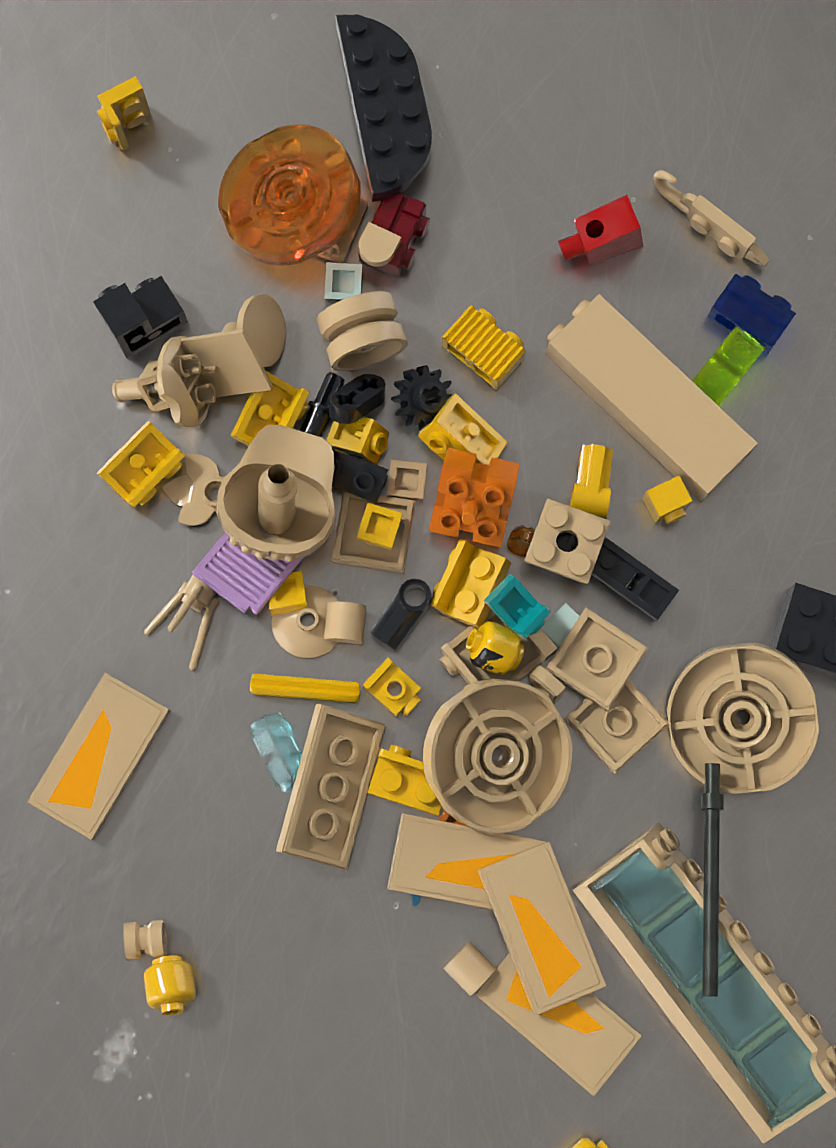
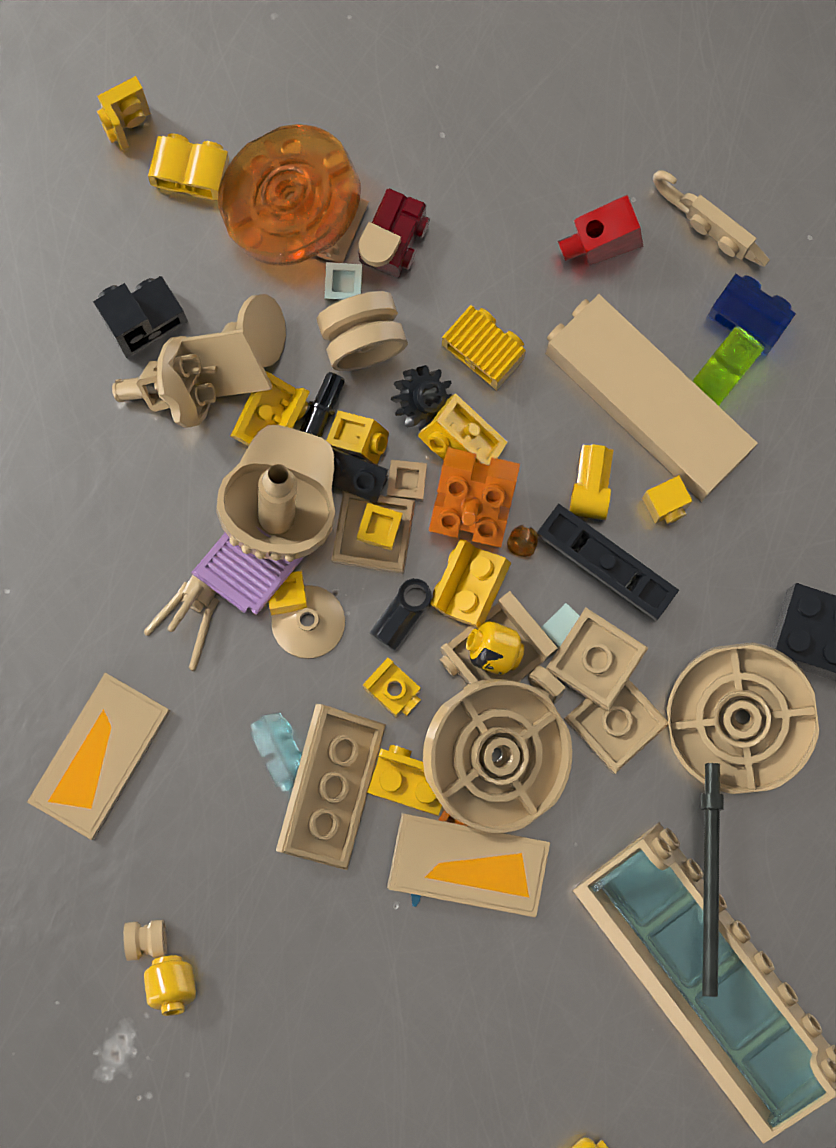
(141, 465): yellow bracket -> none
(188, 166): none -> yellow brick
(195, 490): tan plate -> none
(305, 688): yellow axle -> none
(345, 622): tan brick -> none
(357, 398): black beam -> none
(385, 103): black plate -> none
(470, 968): tan brick -> none
(517, 607): teal bracket -> none
(541, 928): tan tile -> none
(560, 519): tan piece -> none
(577, 1036): tan tile -> none

